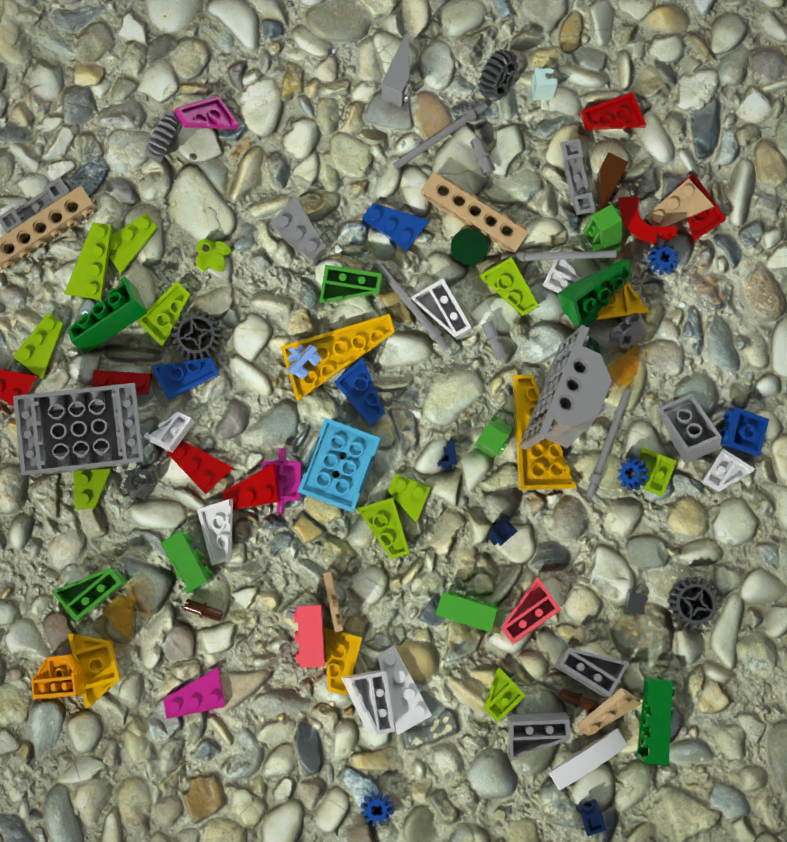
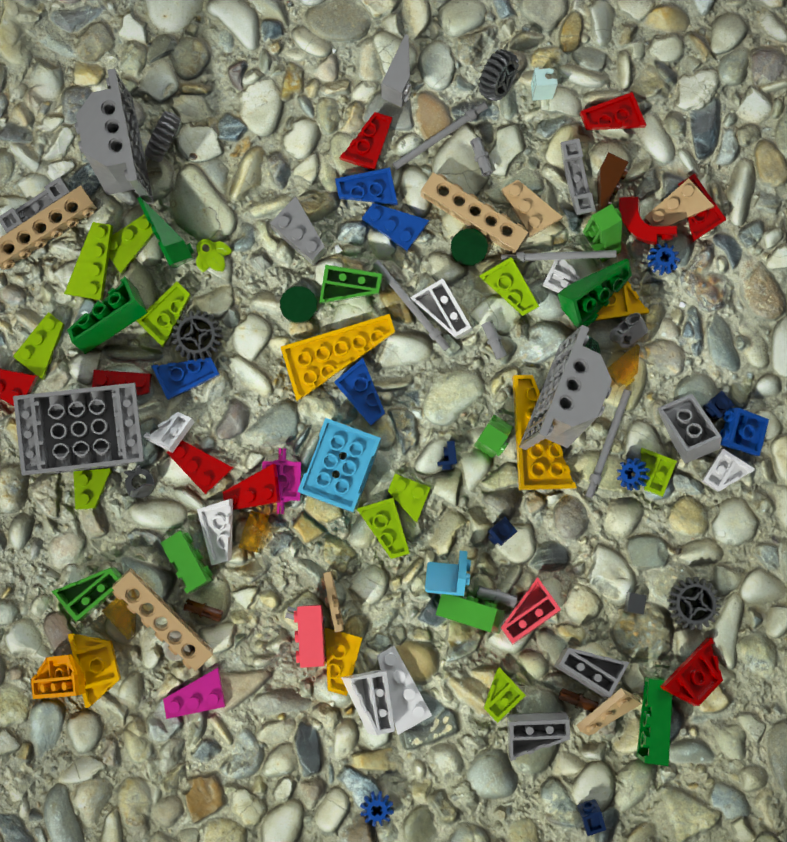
(113, 139): none -> light grey wedge
(132, 580): none -> tan brick
(171, 244): none -> green wedge
(206, 114): dark pink wing -> none
(254, 532): none -> clear yellow slope
(297, 366): light blue hips -> none
(298, 304): none -> dark green tile
(368, 144): none -> red wing
(368, 187): none -> blue wing
(448, 578): none -> medium azure bracket
(496, 596): none -> light grey pin
(529, 208): none -> tan wing
(587, 759): white slope -> none
(696, 675): none -> red wing
(718, 406): none -> dark blue bracket

